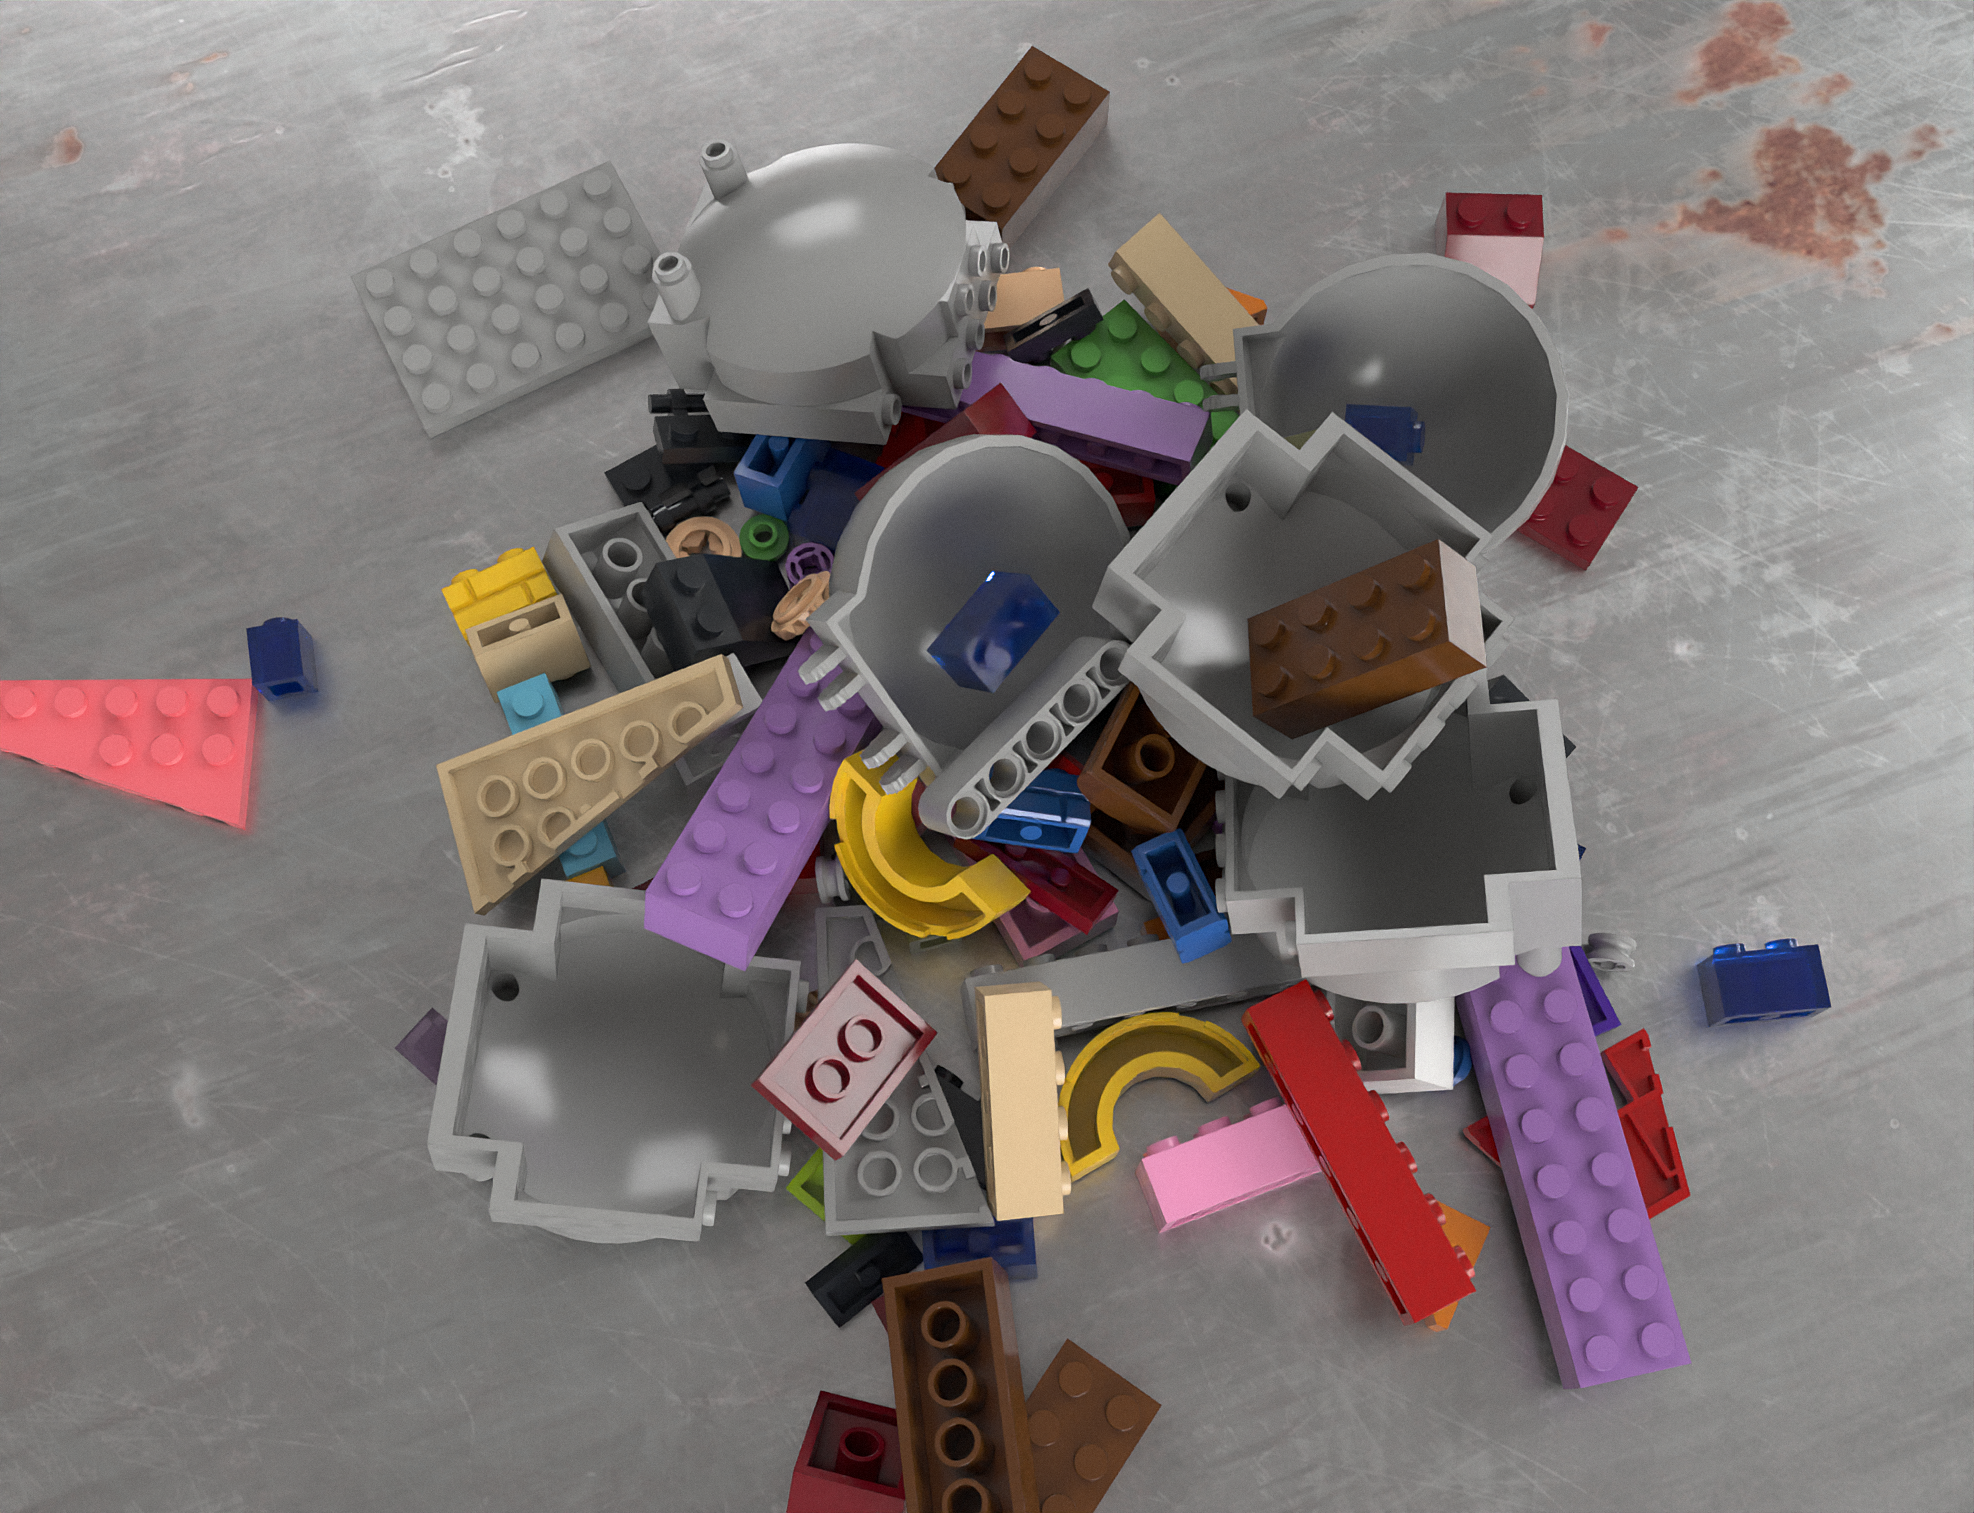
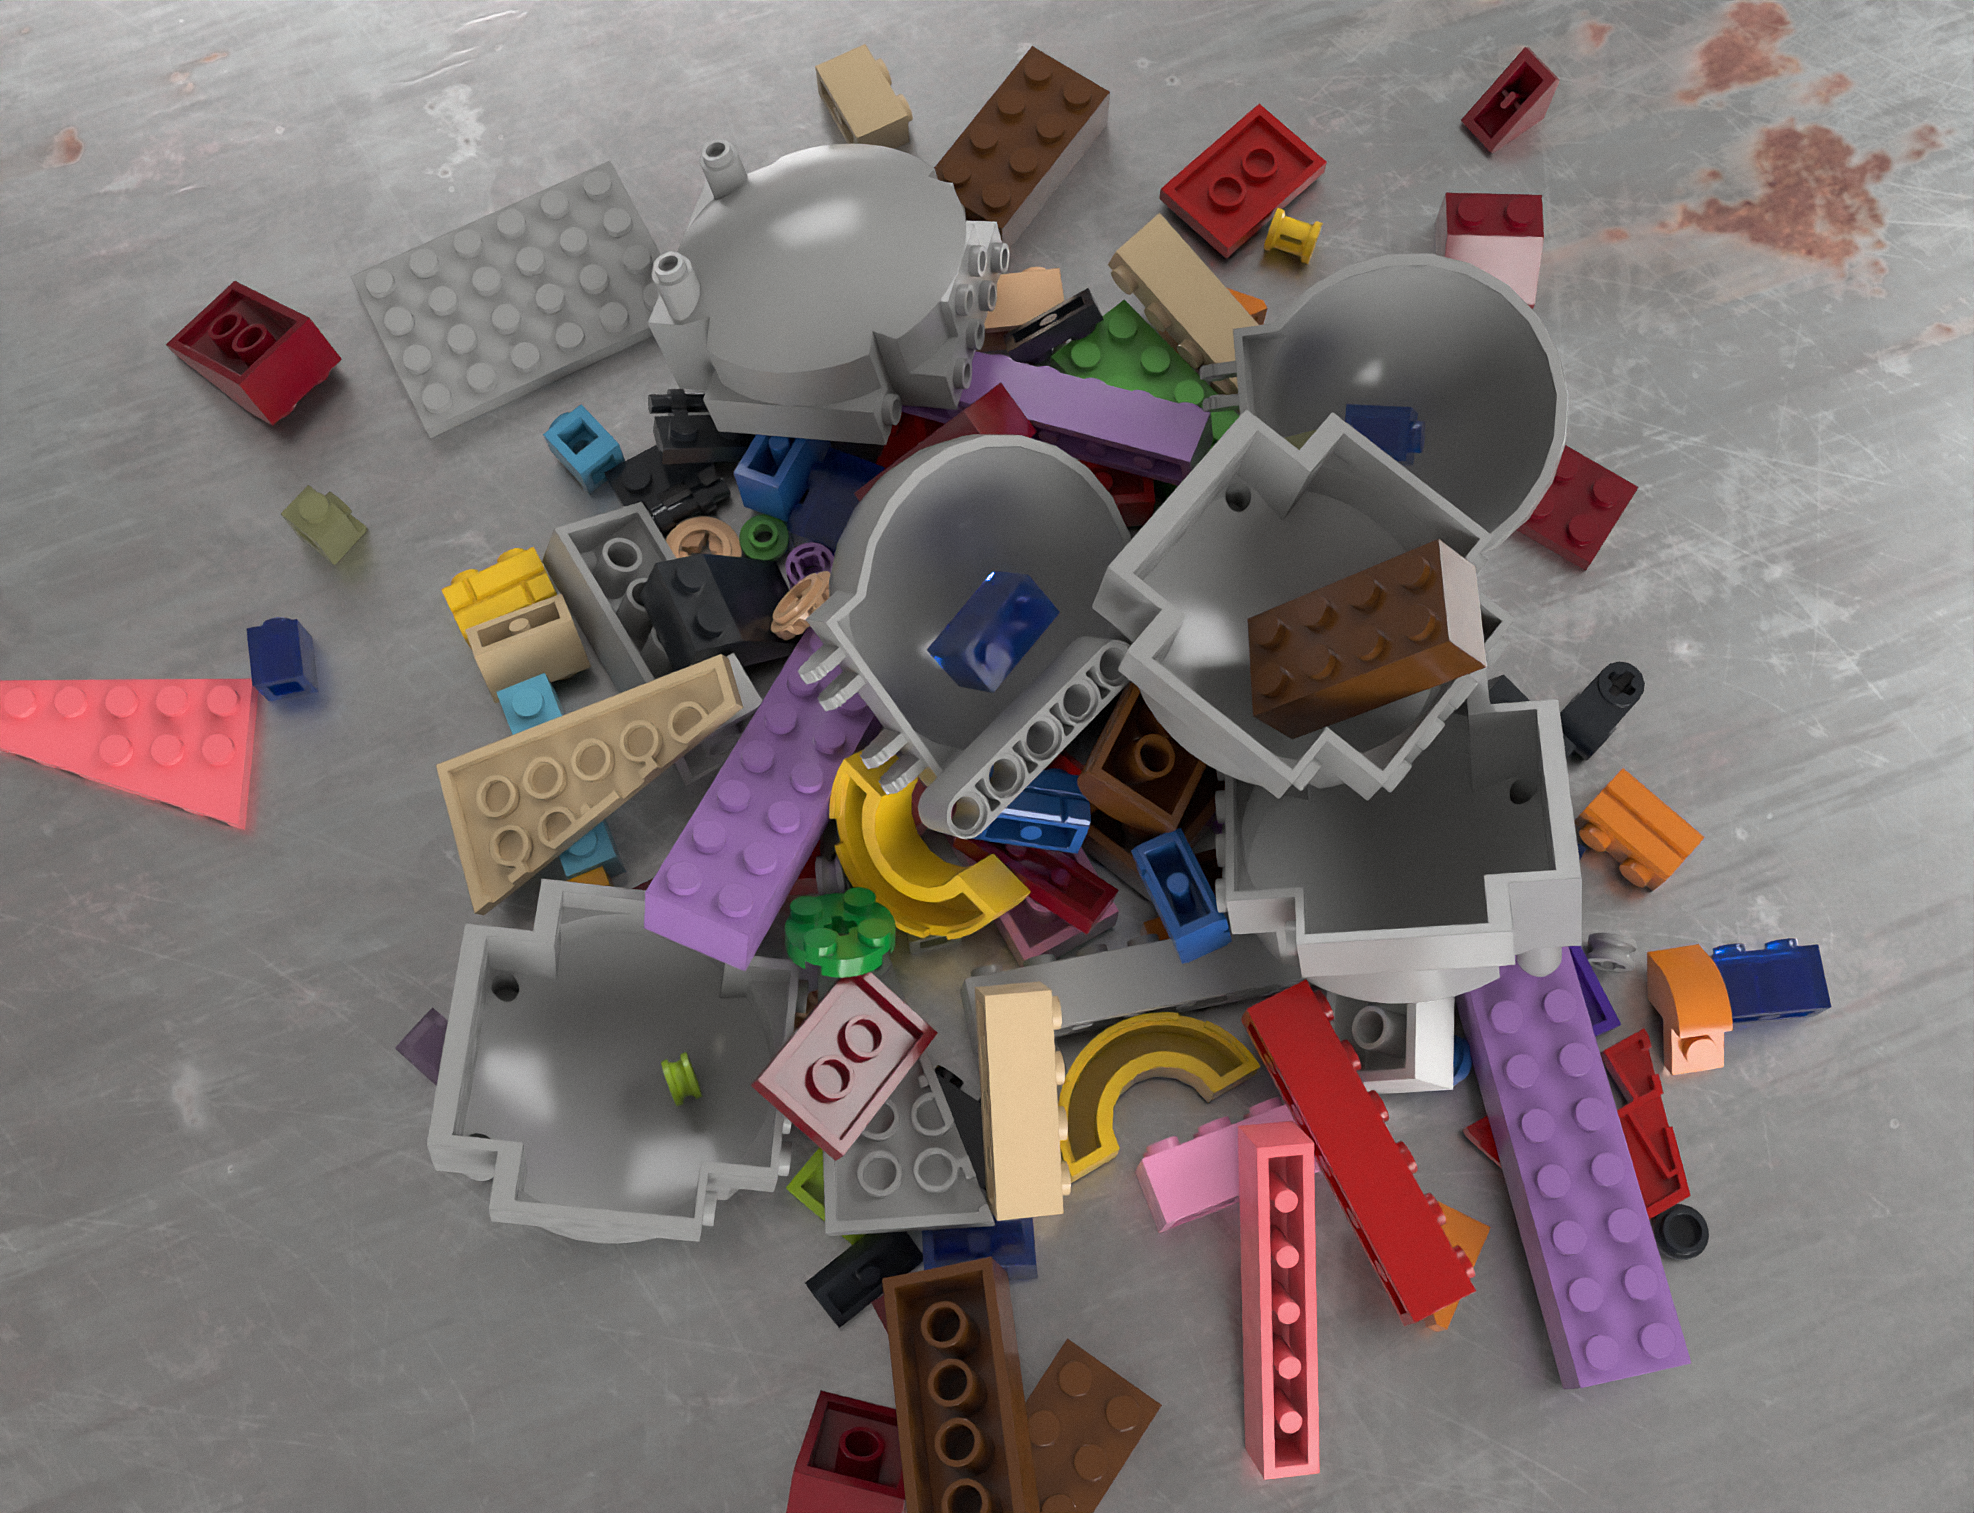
(256, 351): none -> dark red slope
(324, 523): none -> olive brick
(582, 432): none -> dark azure brick
(681, 1079): none -> lime bush
(815, 926): none -> green plate
(862, 100): none -> tan brick
(1242, 180): none -> red plate
(1279, 1298): none -> coral brick
(1292, 236): none -> yellow bush
(1513, 101): none -> dark red slope
(1596, 712): none -> black piece
(1637, 831): none -> orange brick
(1680, 1232): none -> black plate
(1694, 1007): none -> orange brick

